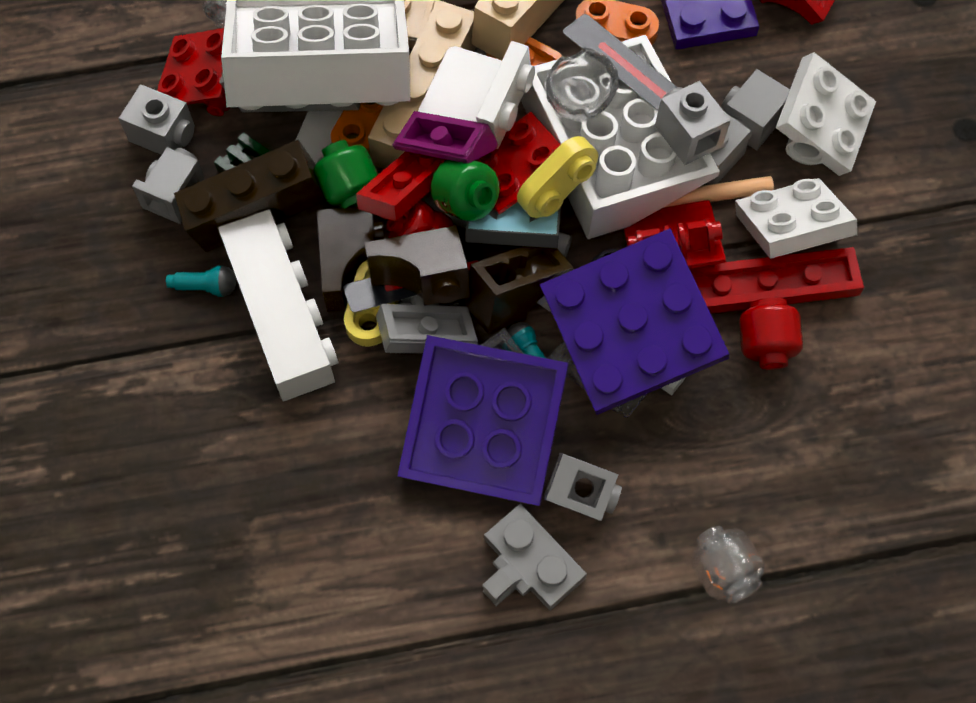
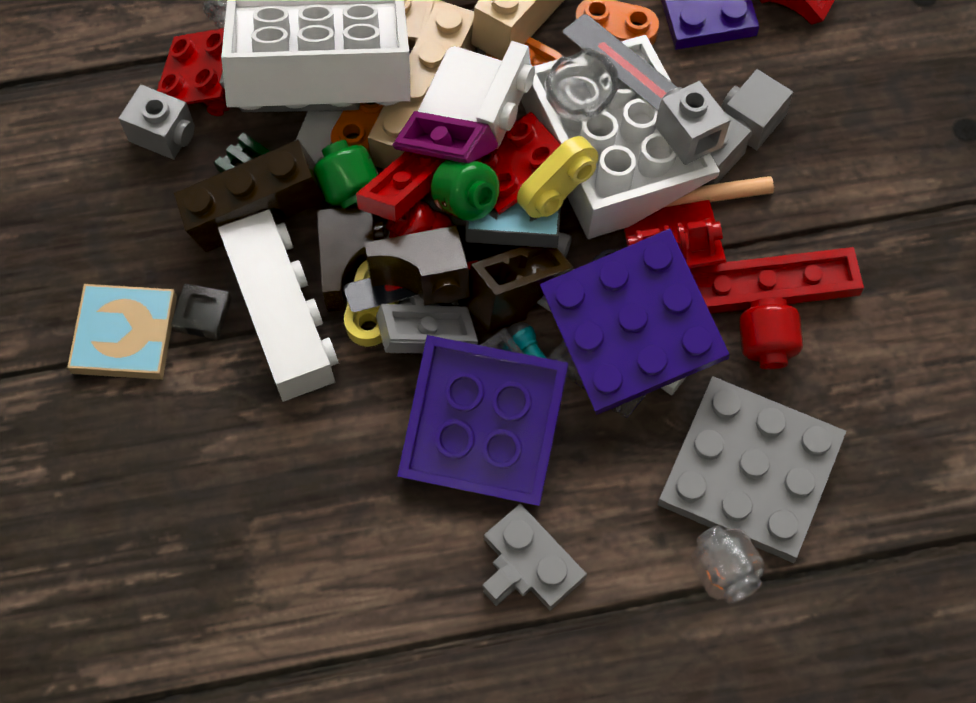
(122, 331): none -> tile
(164, 177): light grey brick -> none
(201, 311): none -> clear smoke plate
(217, 281): teal piece -> none
(562, 487): light grey brick -> none
(752, 468): none -> light grey plate
(795, 217): white plate -> none
(824, 116): white plate -> none

